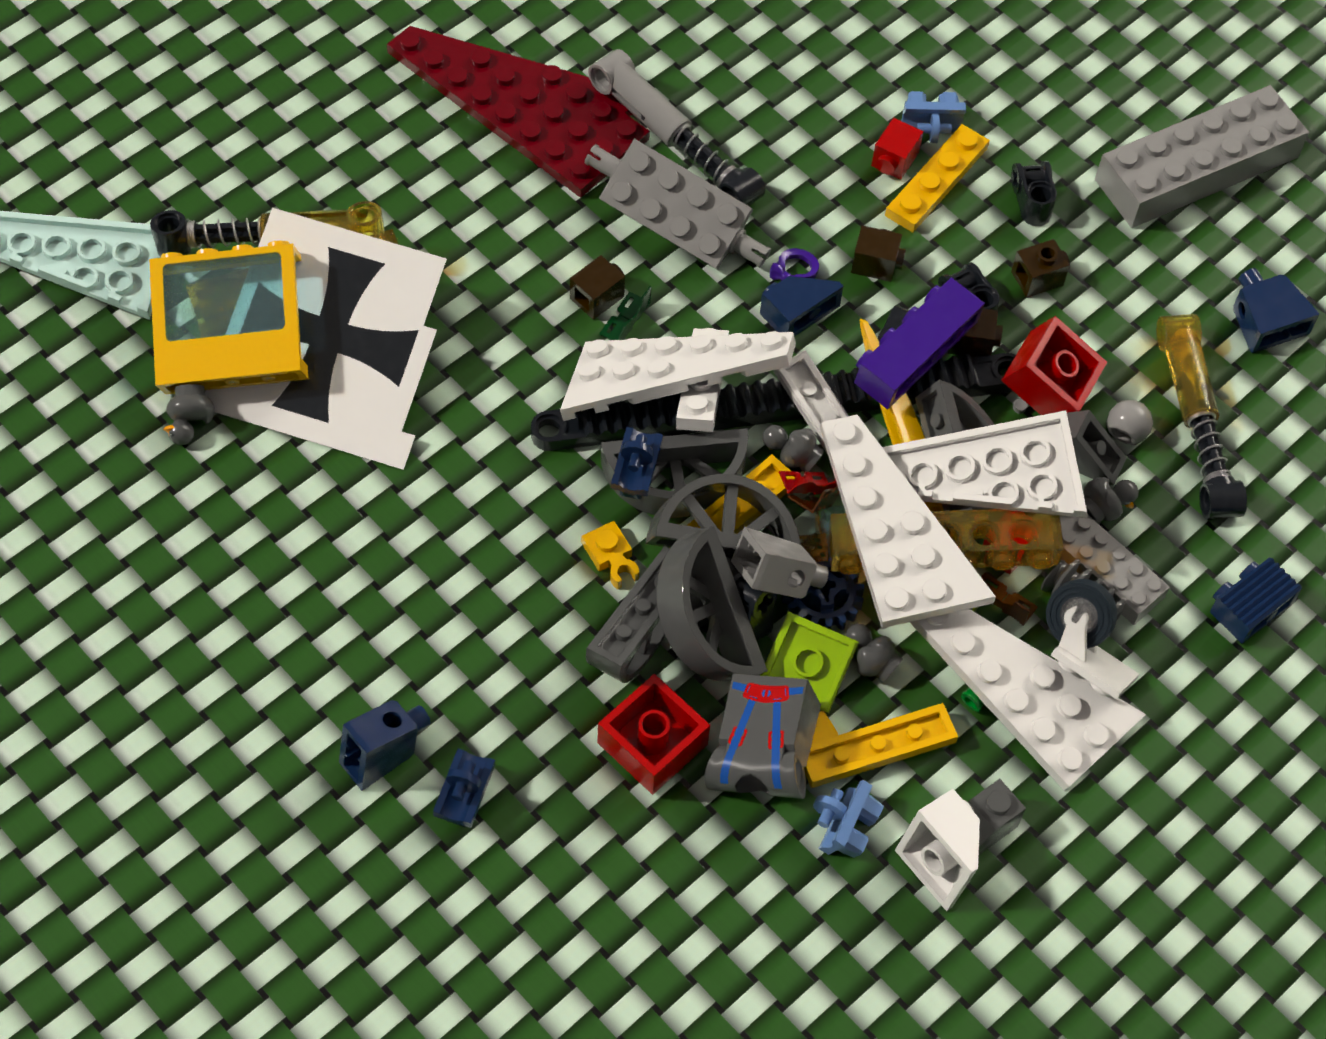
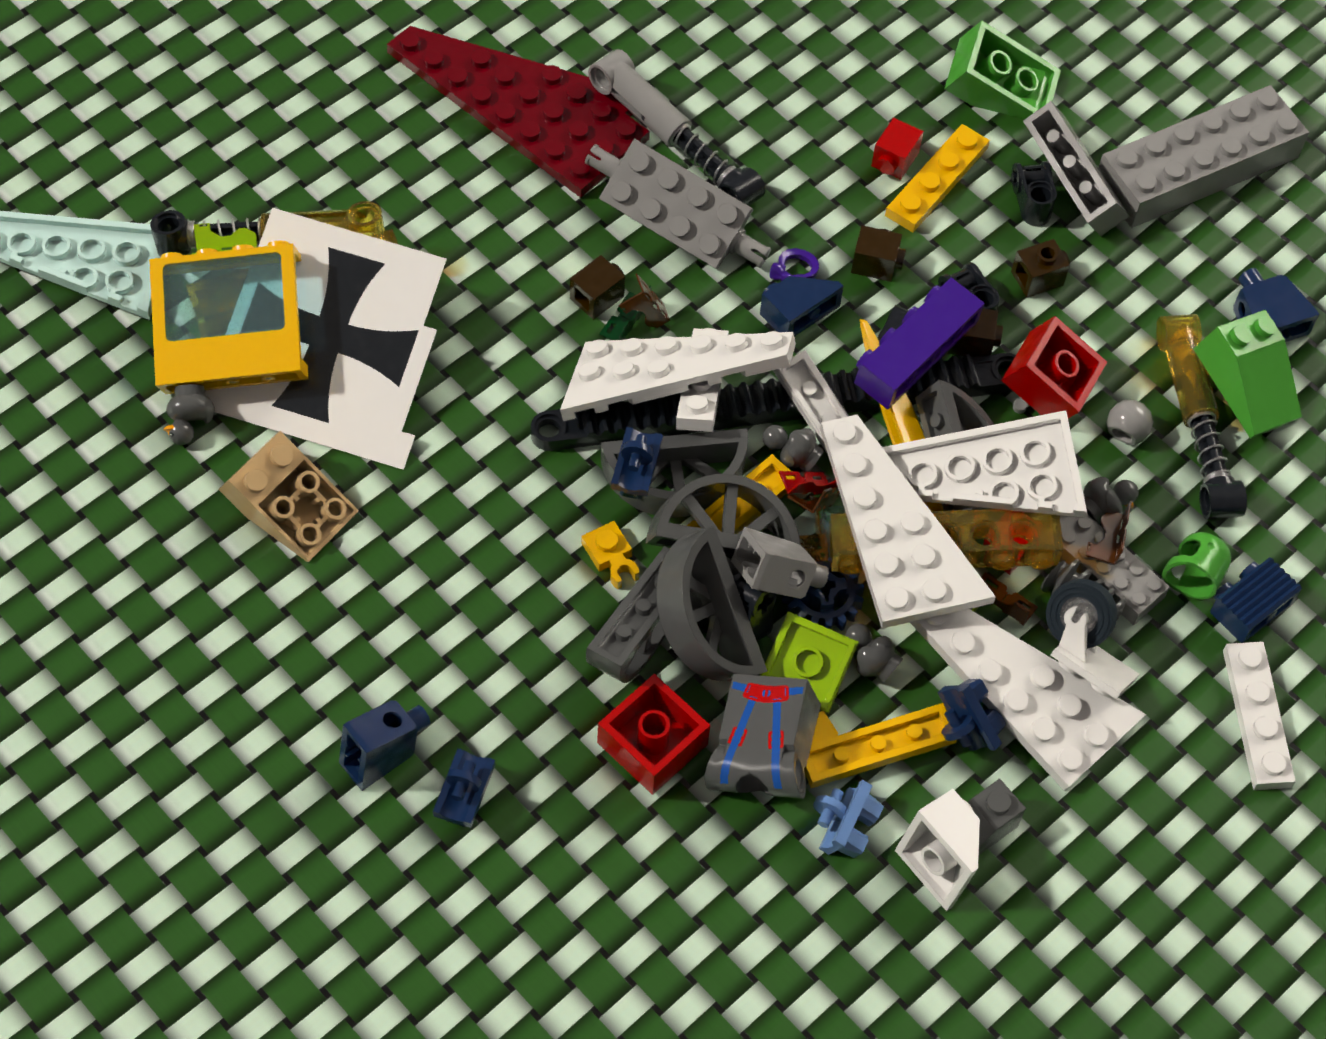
(207, 239): none -> lime piece
(289, 497): none -> tan slope
(641, 303): none -> reddish brown piece
(934, 117): medium blue hips -> none
(966, 717): none -> dark blue hips
(1000, 74): none -> bright green slope
(1076, 168): none -> light grey brick
(1094, 448): dark grey slope -> none
(1106, 548): none -> reddish brown piece
(1205, 564): none -> bright green helmet
(1252, 372): none -> bright green slope
(1258, 716): none -> white plate

